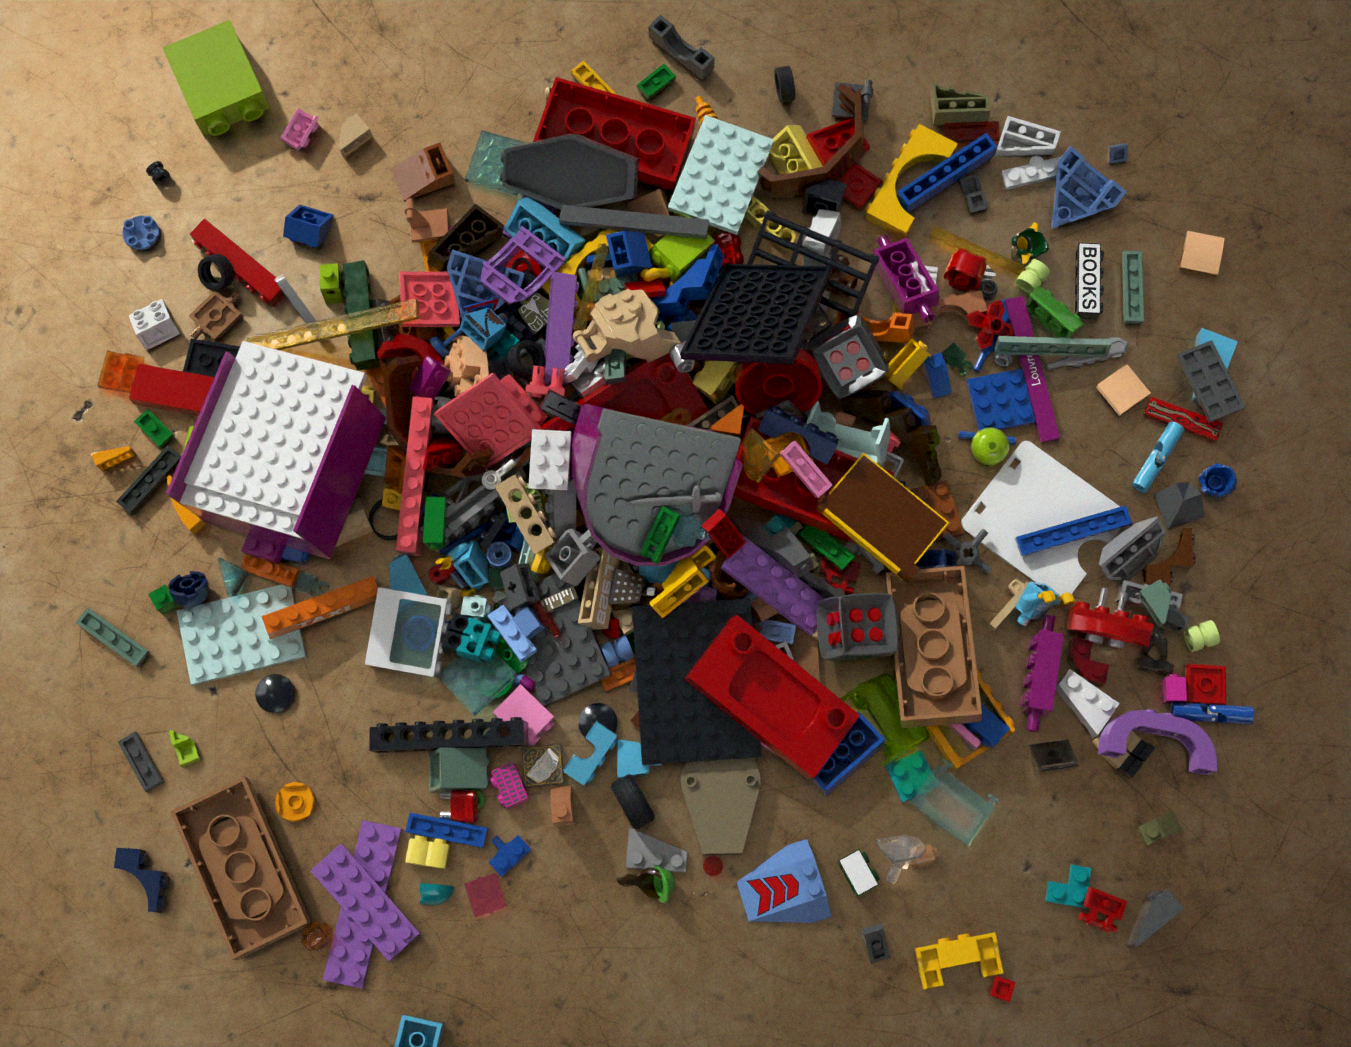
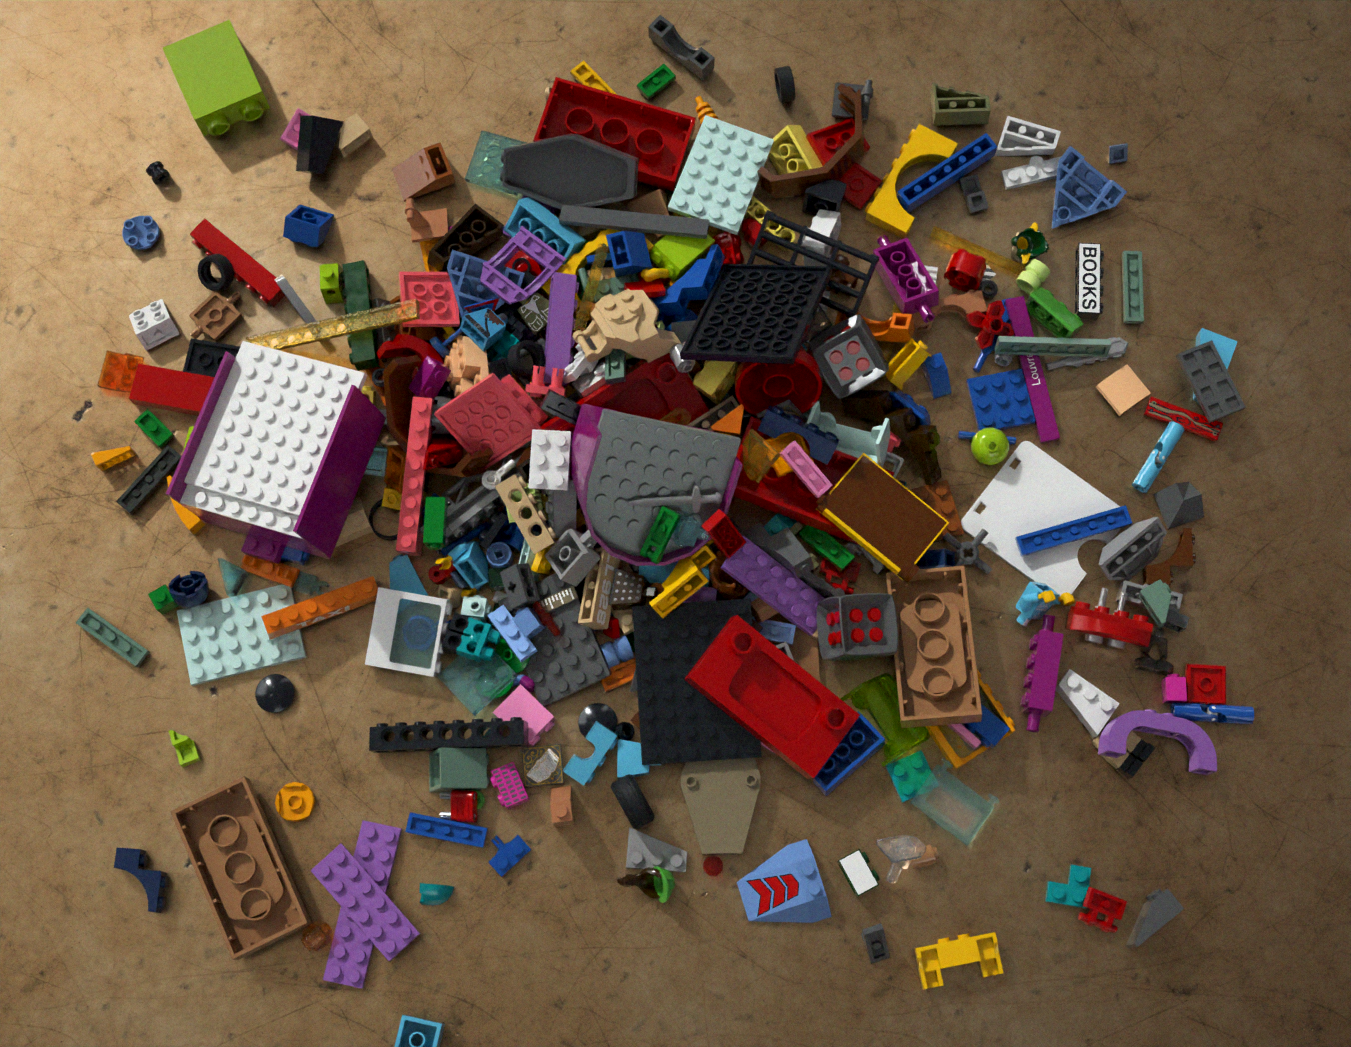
(140, 762): dark grey tile -> none
(316, 143): none -> black wedge
(375, 377): none -> dark grey plate
(428, 853): light yellow brick -> none
(485, 895): clear pink piece -> none
(627, 728): none -> black plate
(751, 229): none -> red rock
(845, 419): nougat slope -> none
(955, 357): clear green plate -> none
(971, 131): clear red plate -> none
(1002, 988): red plate -> none
(1017, 589): tan hinge -> none
(1052, 757): clear smoke slope -> none
(1079, 658): dark red brick -> none
(1159, 828): olive slope -> none
(1202, 252): light nougat slope -> none
(1205, 634): yellowish green wheel -> none
(1218, 480): blue hair -> none

